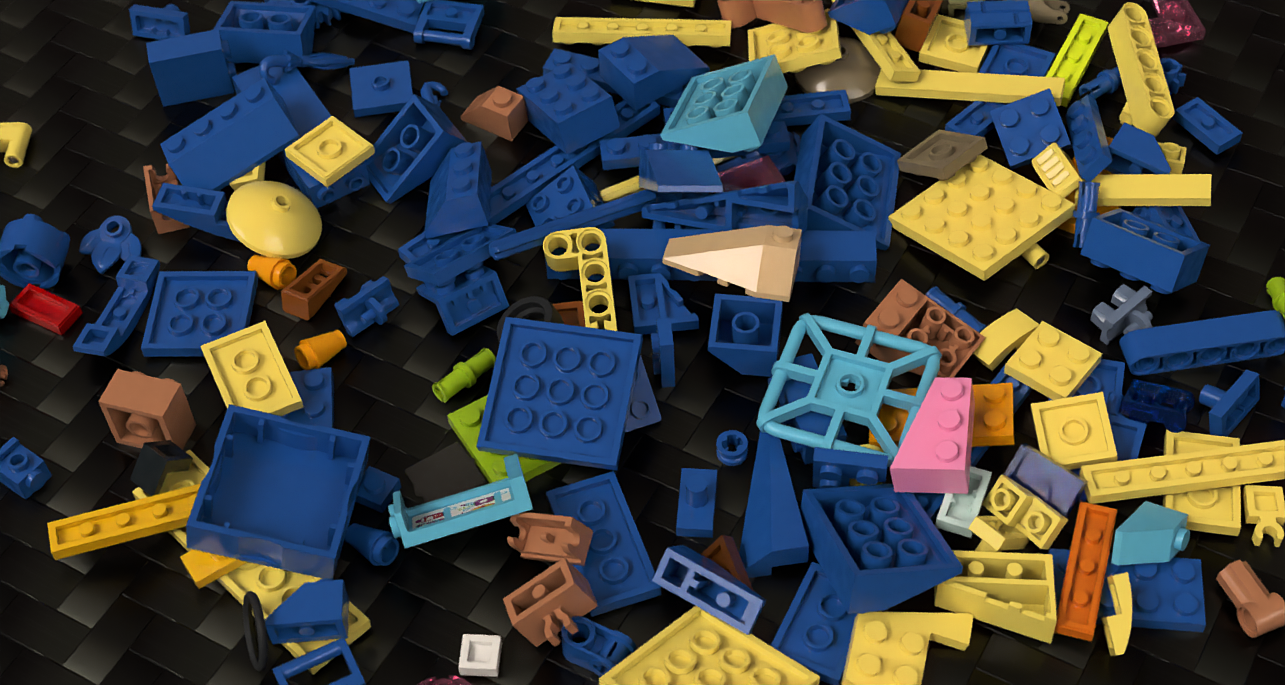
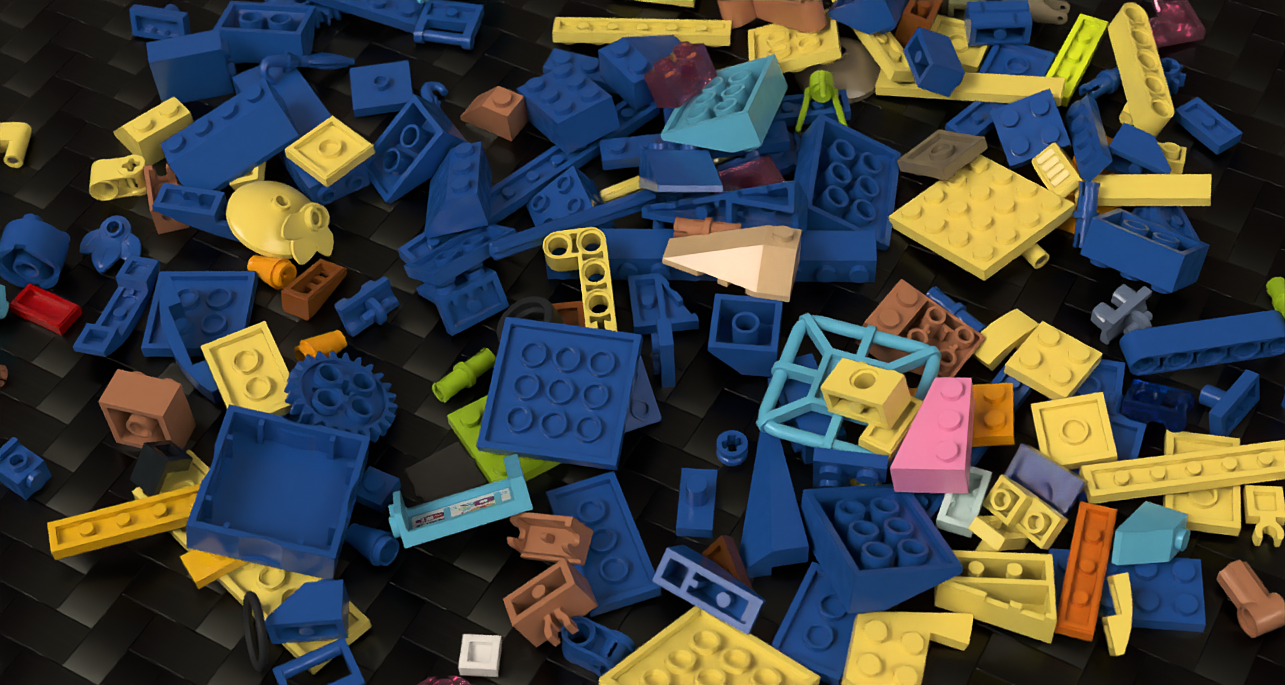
(117, 178): none -> light yellow piece
(149, 130): none -> light yellow slope
(199, 373): none -> blue slope
(308, 232): none -> light yellow plate
(341, 395): none -> blue gear
(680, 75): none -> clear pink brick
(690, 227): none -> nougat pin
(820, 89): none -> lime plant
(866, 393): none -> light yellow brick
(887, 441): none -> light yellow tile
(933, 62): none -> blue brick

